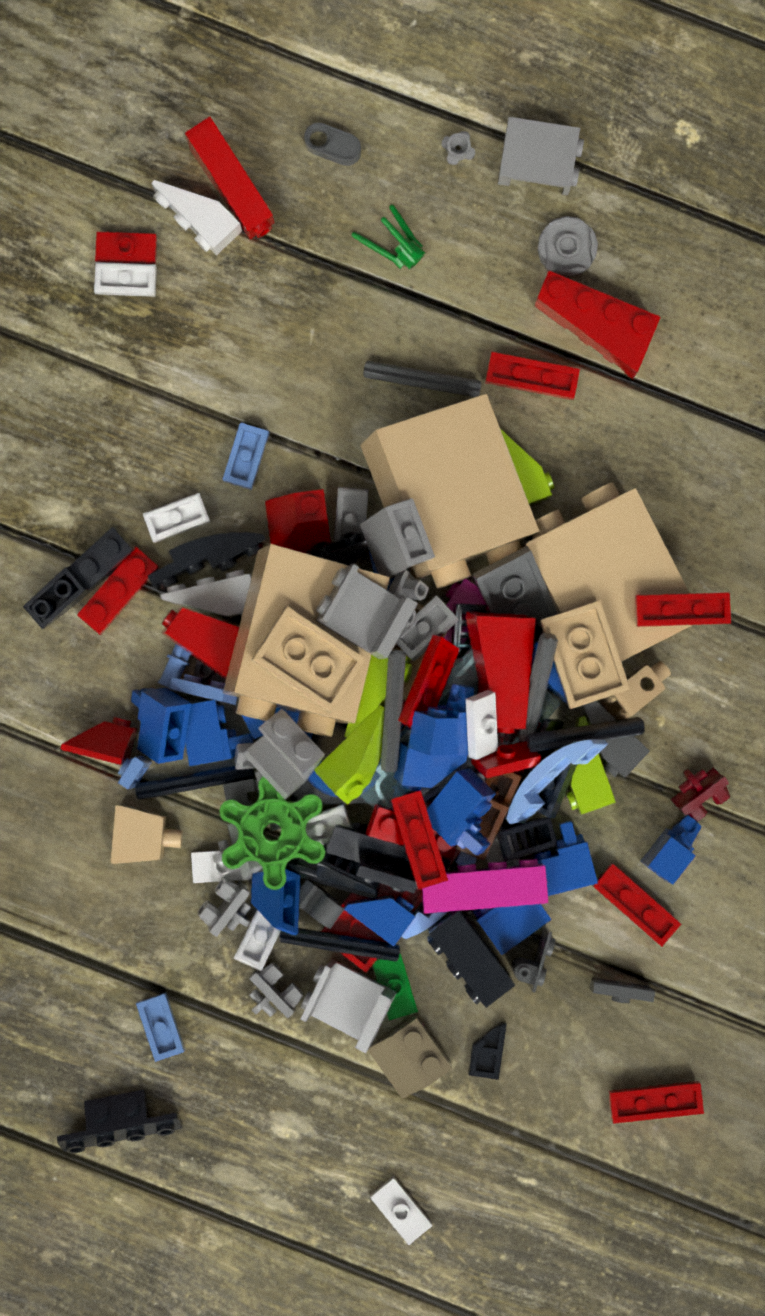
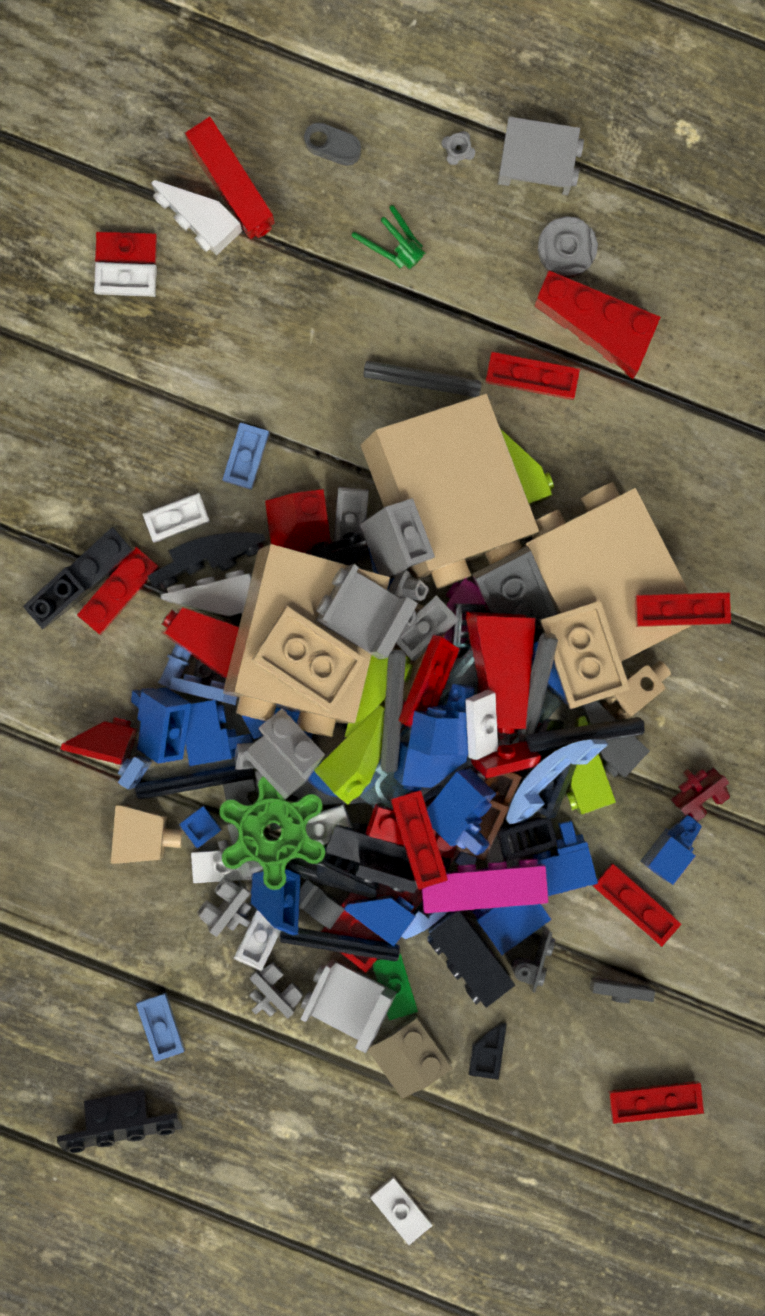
(200, 827): none -> blue plate

